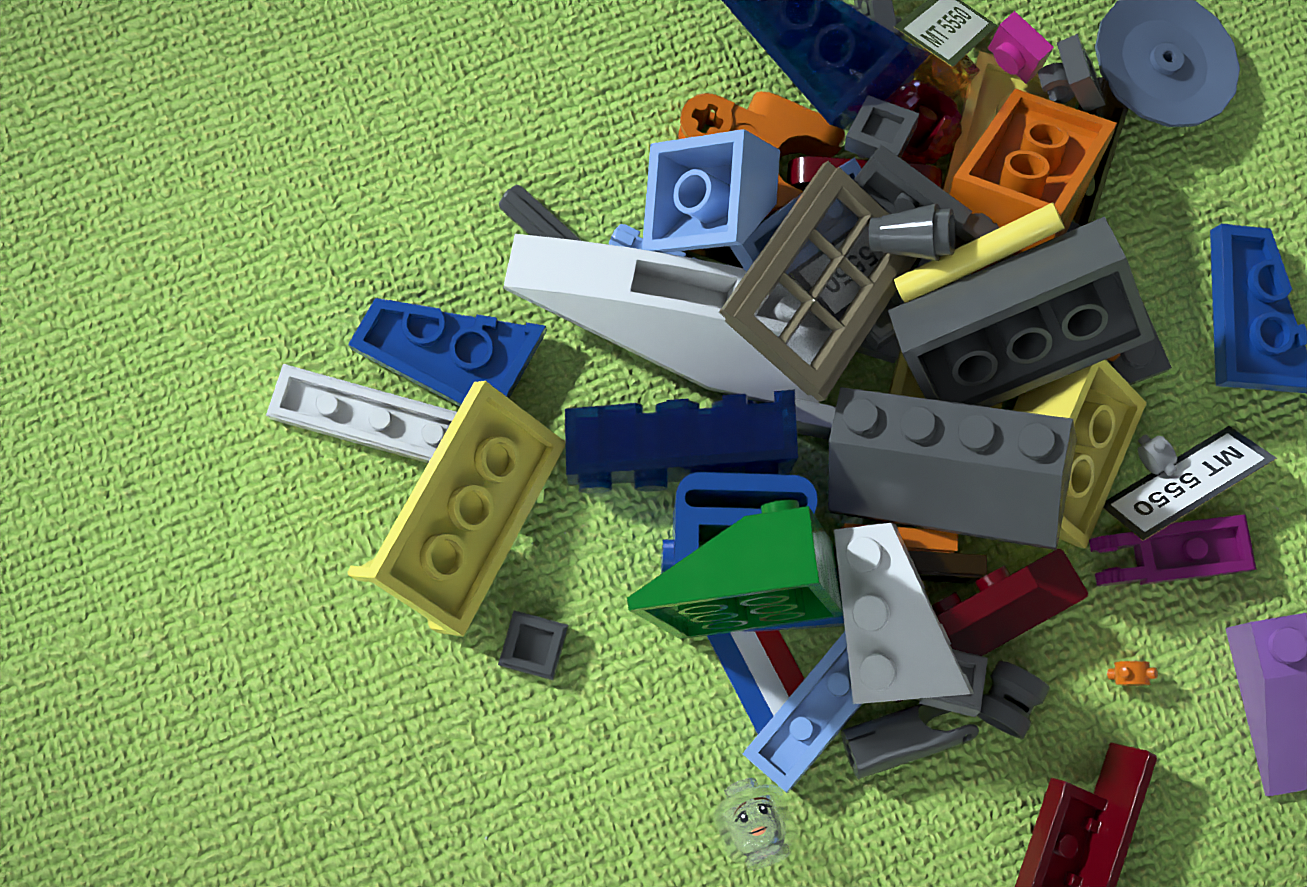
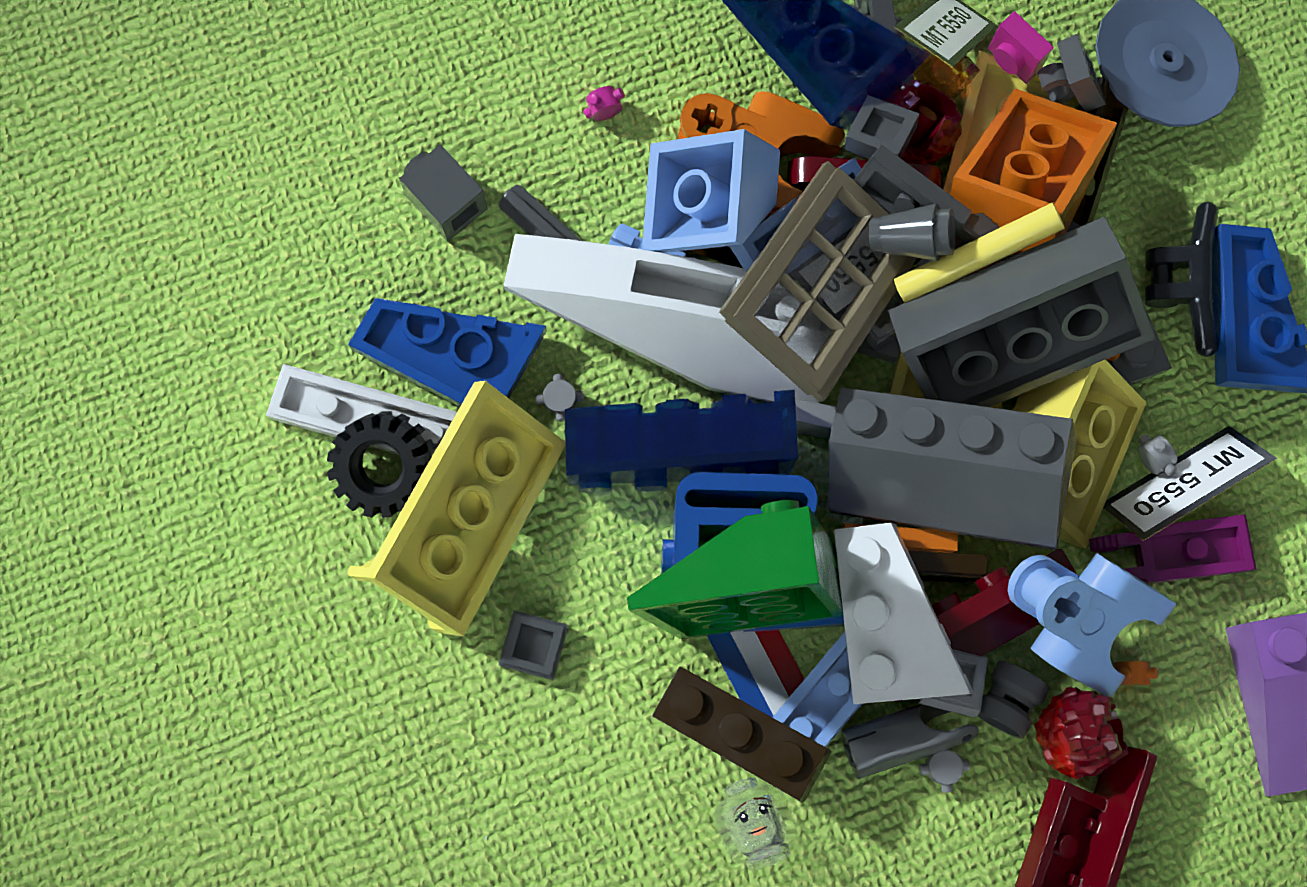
(349, 469): none -> black tyre
(442, 191): none -> dark grey brick
(559, 396): none -> light grey piece
(604, 103): none -> dark pink piece
(742, 734): none -> dark brown plate
(944, 769): none -> light grey piece
(1080, 733): none -> dark red piece
(1084, 614): none -> light blue piece
(1196, 292): none -> black piece

